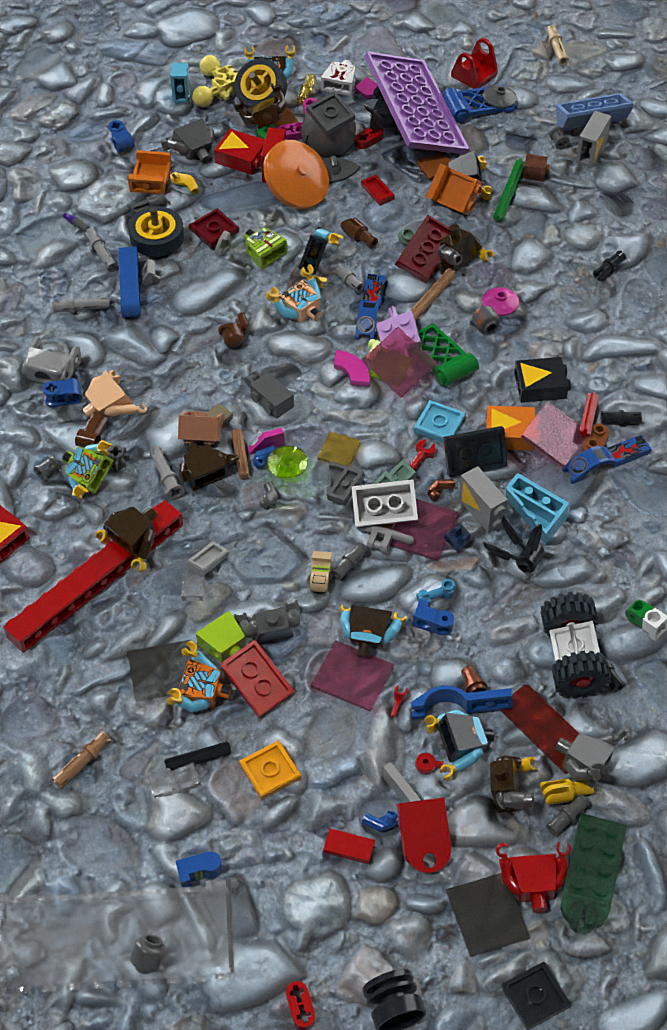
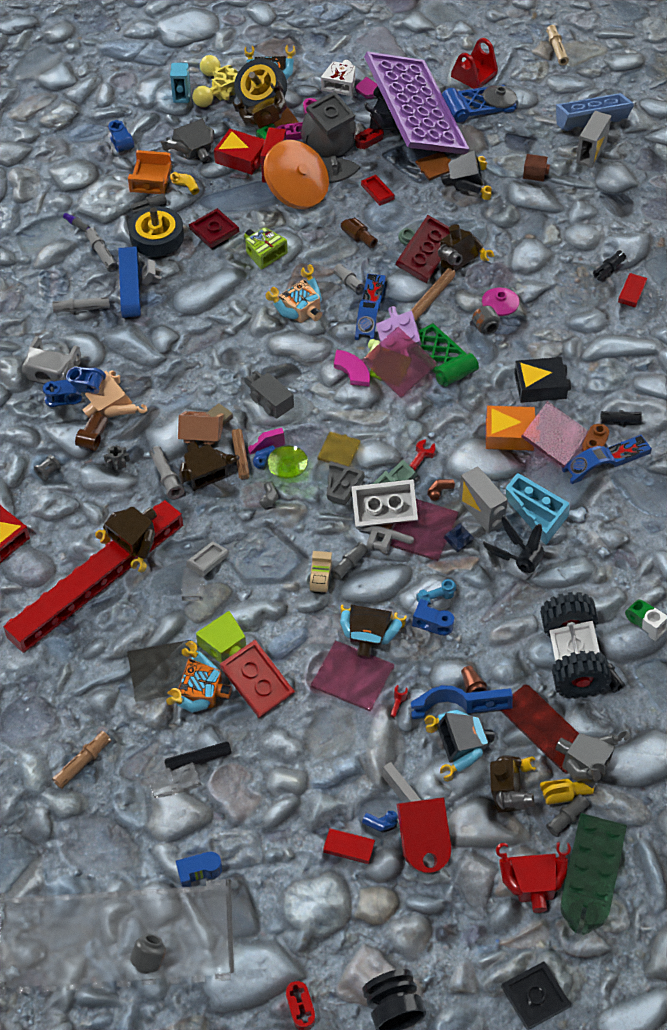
(86, 379): none -> blue piece
(87, 467): torso -> none
(223, 243): light grey tile -> none
(234, 332): reddish brown piece -> none
(270, 624): dark grey torso -> none
(270, 770): light orange tile -> none
(306, 88): clear yellow pin -> none
(314, 252): torso -> none
(431, 763): red piece -> none
(439, 421): medium azure tile -> none
(454, 189): orange panel -> none
(475, 448): black plate -> none
(487, 915): clear smoke piece -> none
(509, 190): green axle -> none
(559, 137): dark grey bush -> none
(588, 414): axle -> none
(632, 290): none -> red tile

